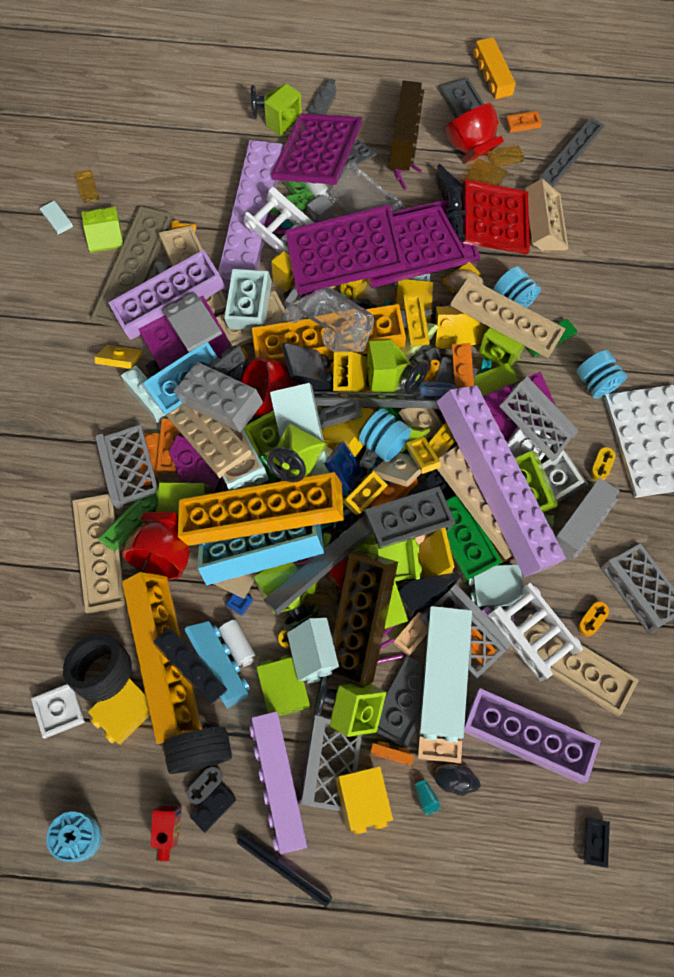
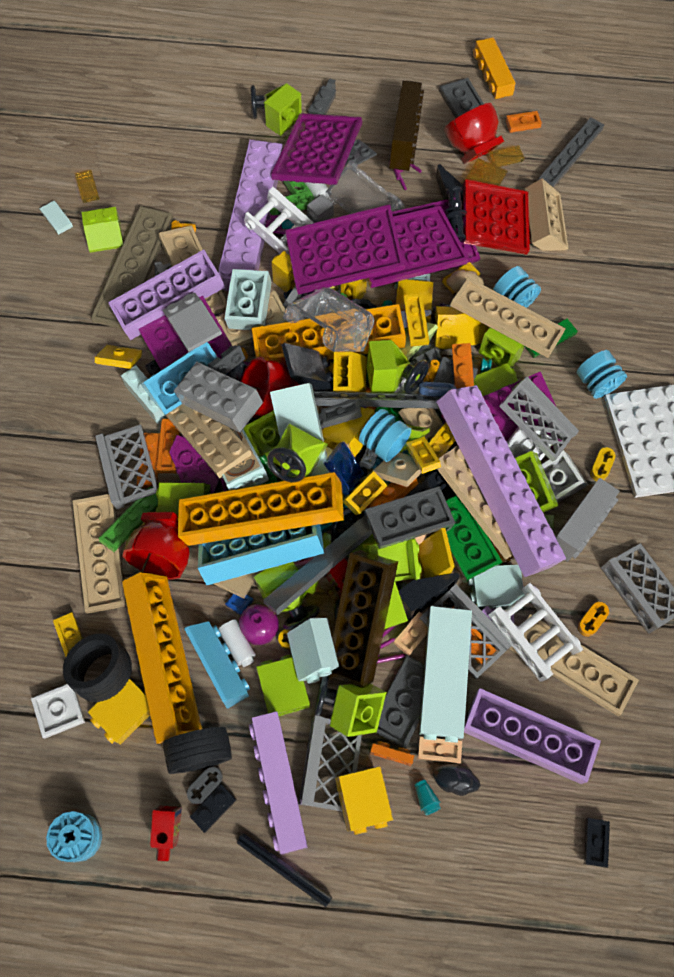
(67, 631): none -> yellow plate
(190, 666): black plate -> none
(259, 624): none -> magenta cylinder

